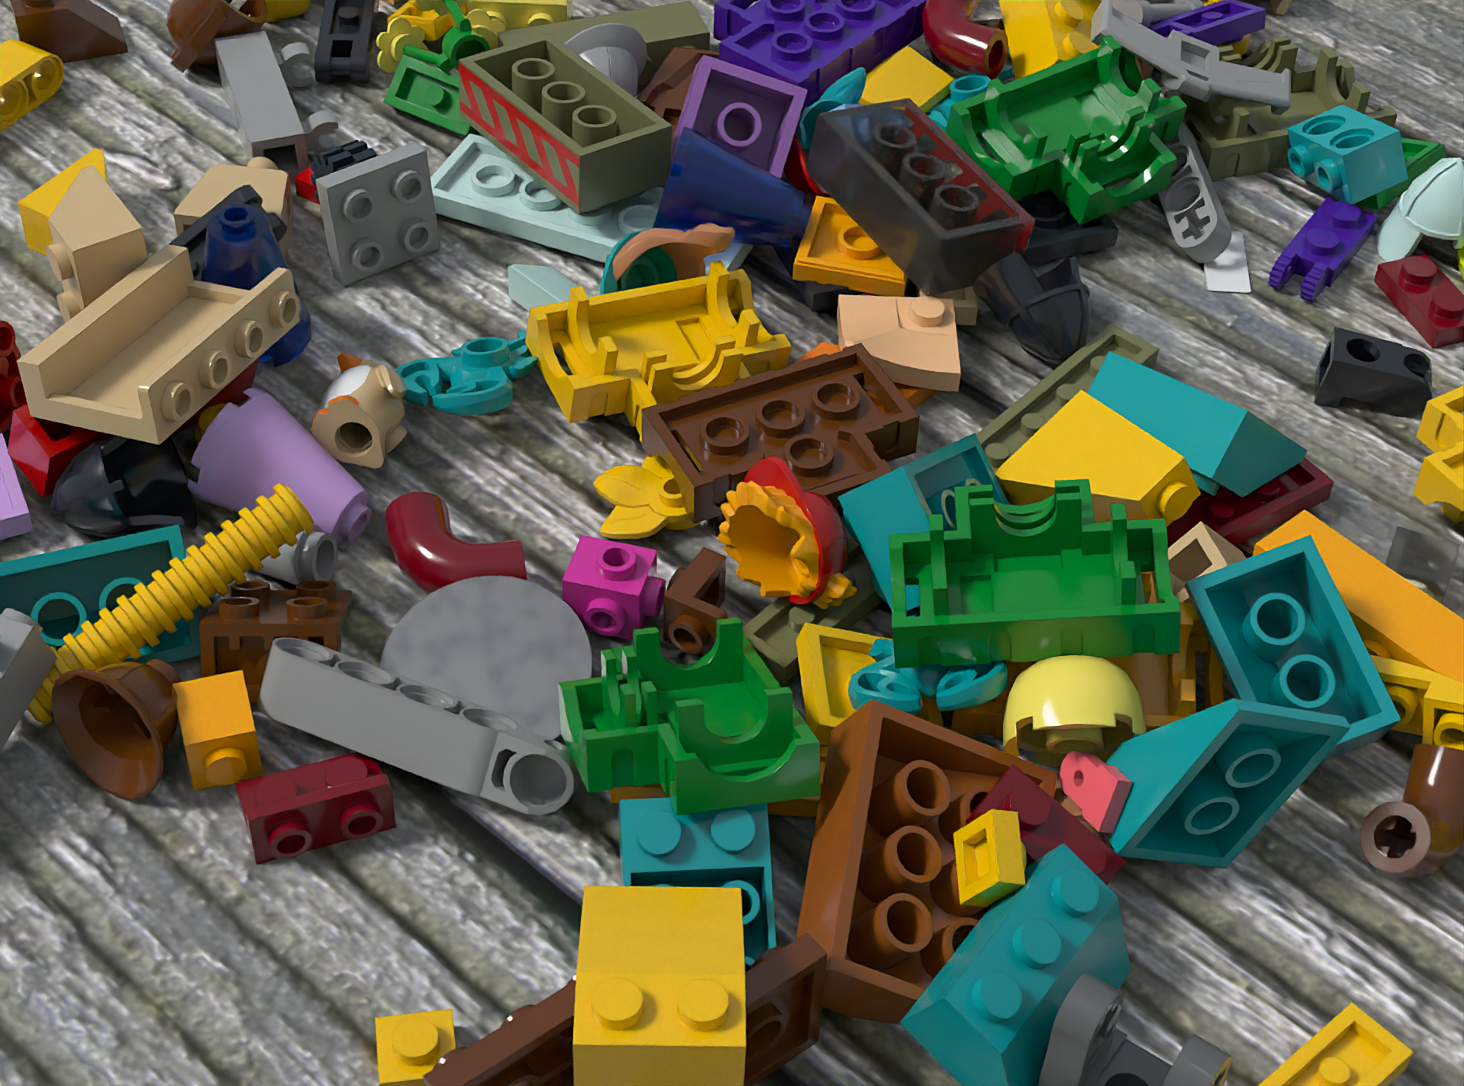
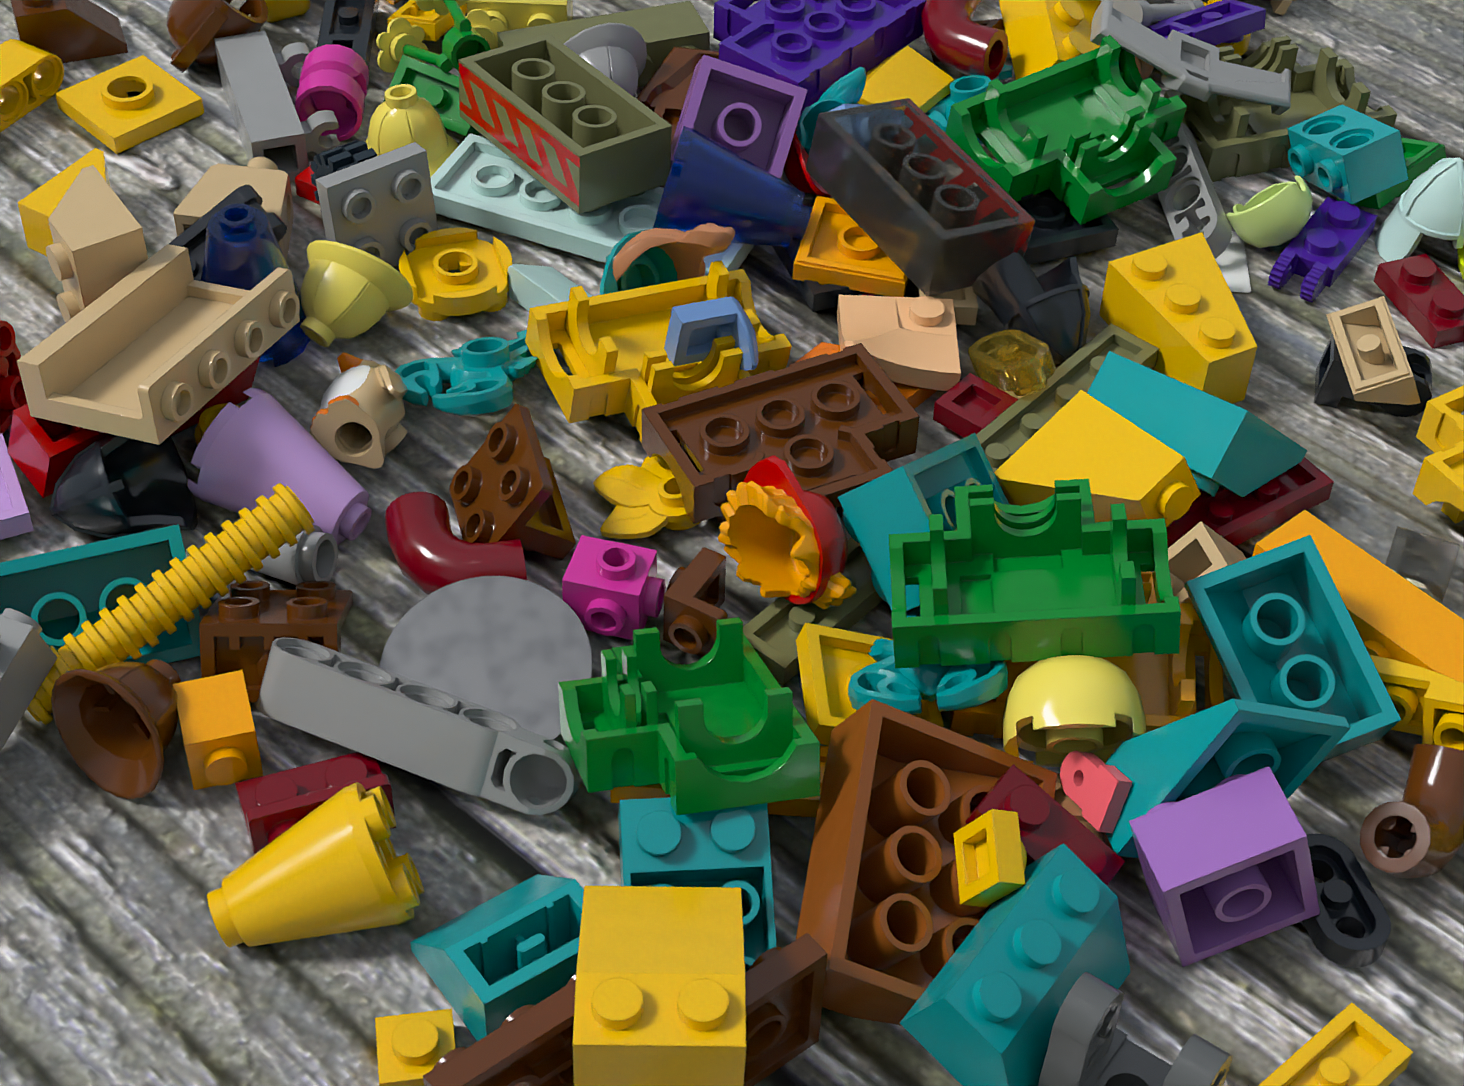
(123, 122): none -> yellow piece
(321, 877): none -> yellow cone
(334, 81): none -> dark pink wheel
(348, 291): none -> light yellow hat
(406, 120): none -> light yellow hat
(476, 288): none -> yellow plate
(506, 951): none -> teal slope
(512, 491): none -> reddish brown bracket
(698, 323): none -> medium blue plate
(971, 405): none -> dark red plate
(1012, 361): none -> clear yellow plate
(1185, 309): none -> yellow wedge
(1226, 865): none -> medium lavender brick
(1273, 214): none -> yellowish green hair
(1346, 906): none -> black plate
(1373, 354): none -> tan slope

